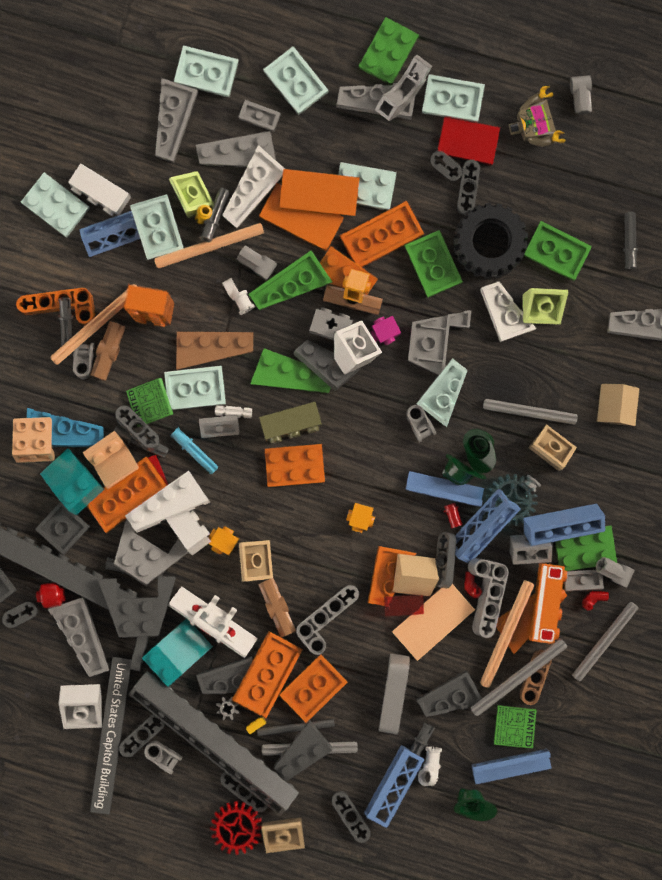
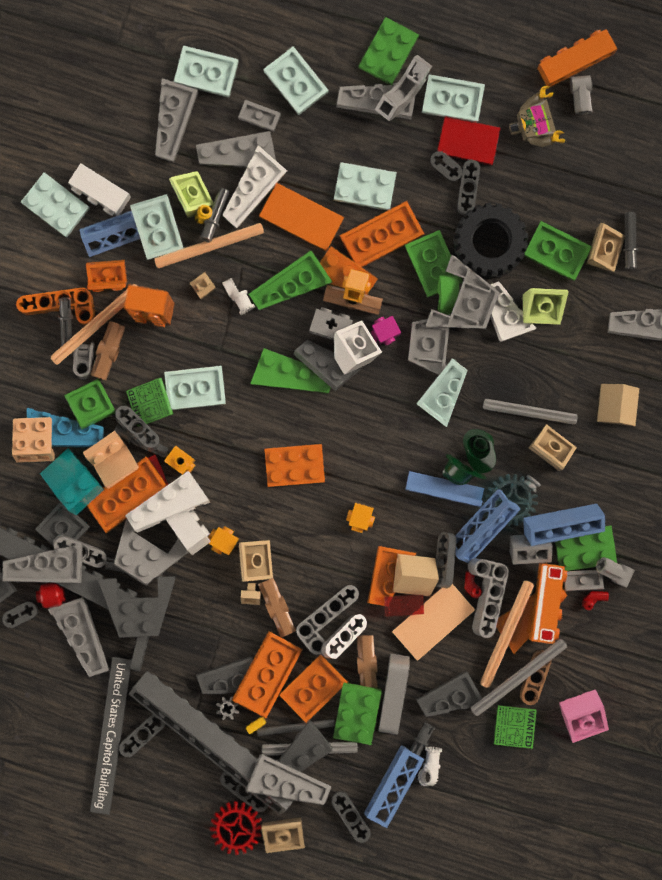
(48, 566): none -> light grey wing
(81, 706): white slope -> none
(90, 404): none -> bright green tile
(95, 551): none -> light grey beam
(106, 275): none -> orange bracket
(163, 756): light grey piece -> none
(174, 457): none -> light orange brick
(177, 652): teal slope -> none
(187, 444): medium azure axle -> none
(202, 285): none -> tan tile
(206, 347): medium nougat wing -> none
(213, 621): white piece -> none
(219, 426): light grey plate -> none
(230, 410): white axle -> none
(250, 596): none -> tan tile
(259, 264): light grey piece -> none
(282, 781): none -> light grey wing
(291, 422): olive brick -> none
(319, 192): orange tile -> none
(352, 635): none -> beam
(357, 713): none -> bright green plate
(366, 661): none -> medium nougat piece
(420, 424): light grey piece -> none
(448, 292): none -> bright green slope
(453, 515): red pin -> none
(473, 302): none -> light grey wing
(473, 805): dark green piece -> none
(511, 766): medium blue fence -> none
(577, 58): none -> orange brick
(584, 716): none -> bright pink slope
(605, 248): none -> tan slope
(605, 641): light grey axle -> none

